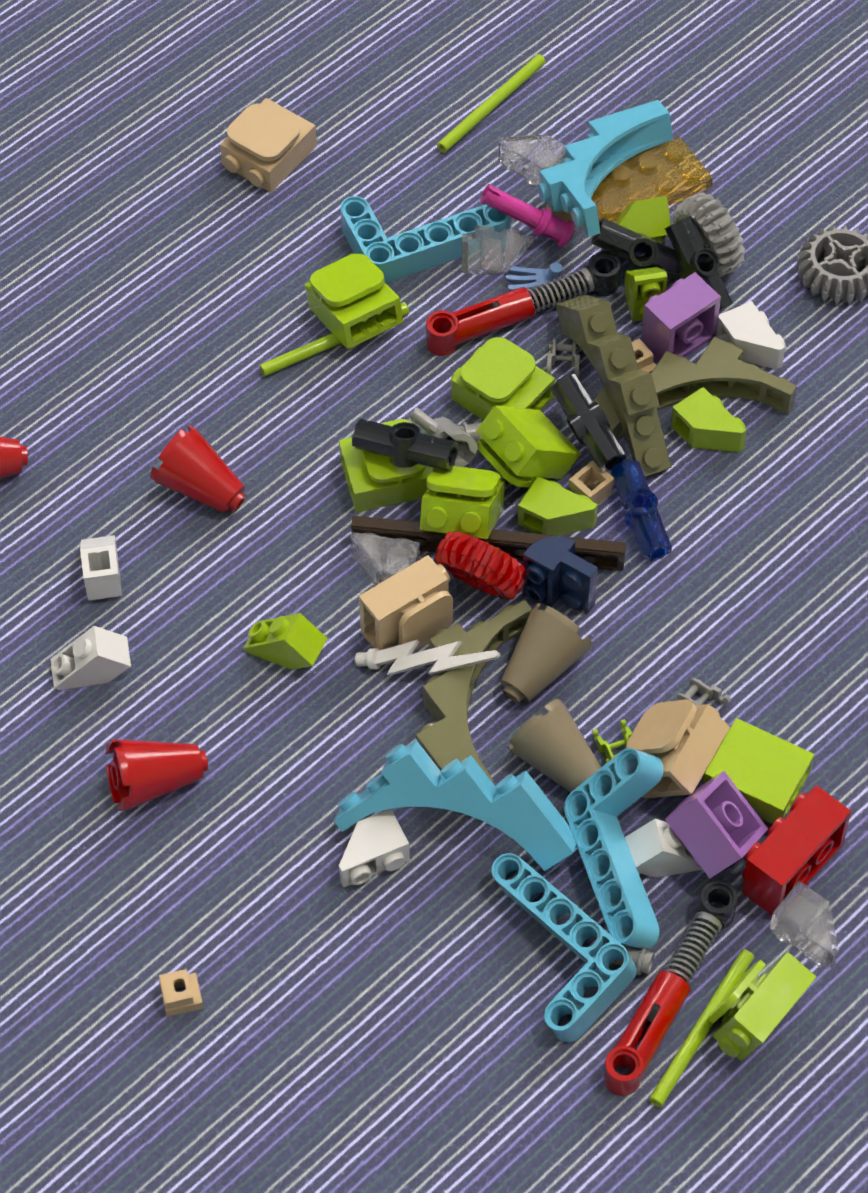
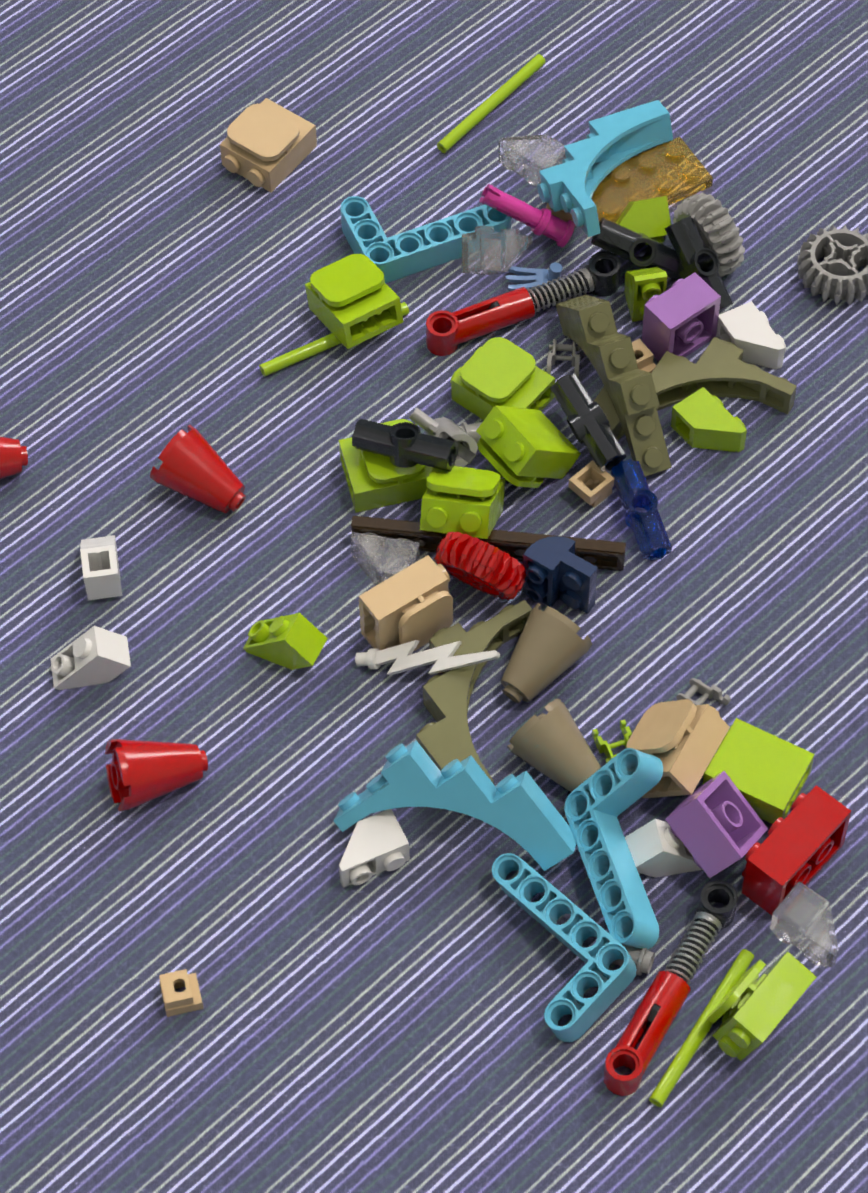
(555, 510): lime slope -> none

